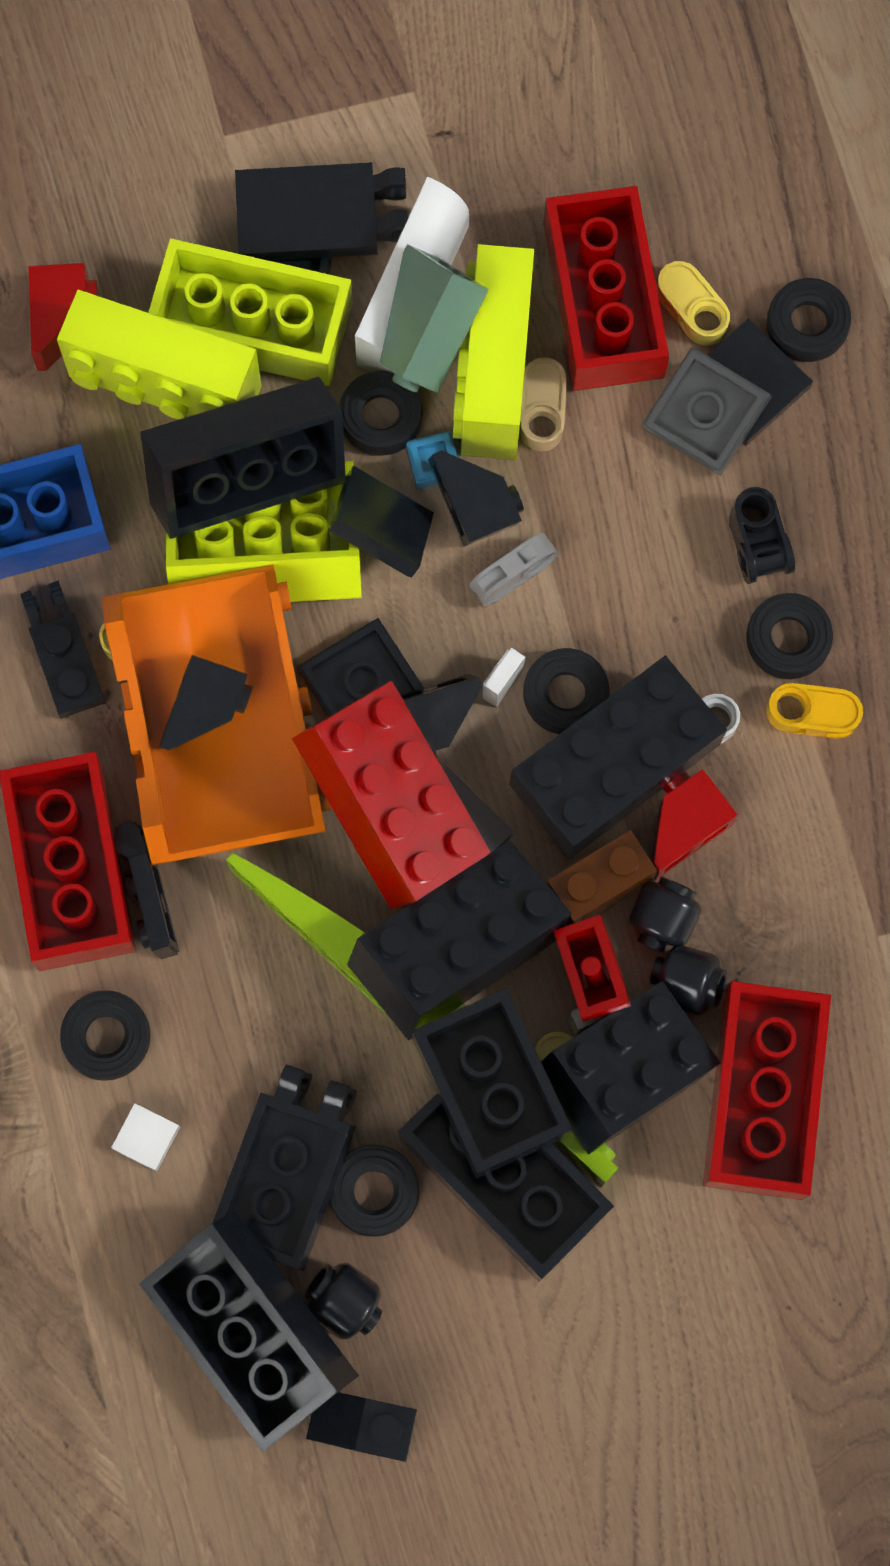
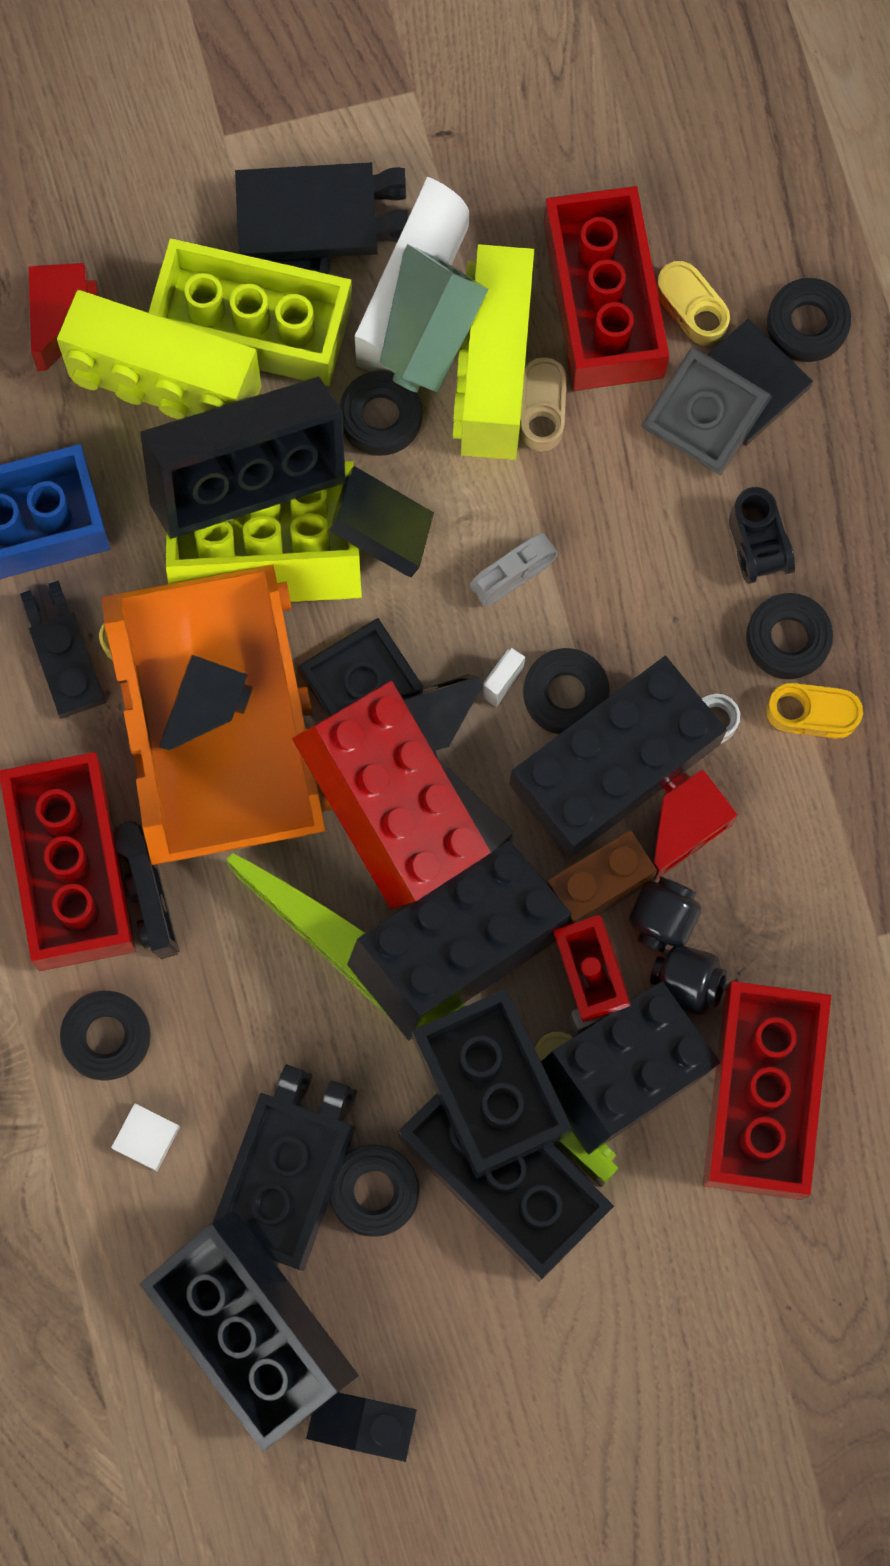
(344, 1300): black head -> none
(419, 452): dark azure tile -> none
(475, 497): black slope -> none

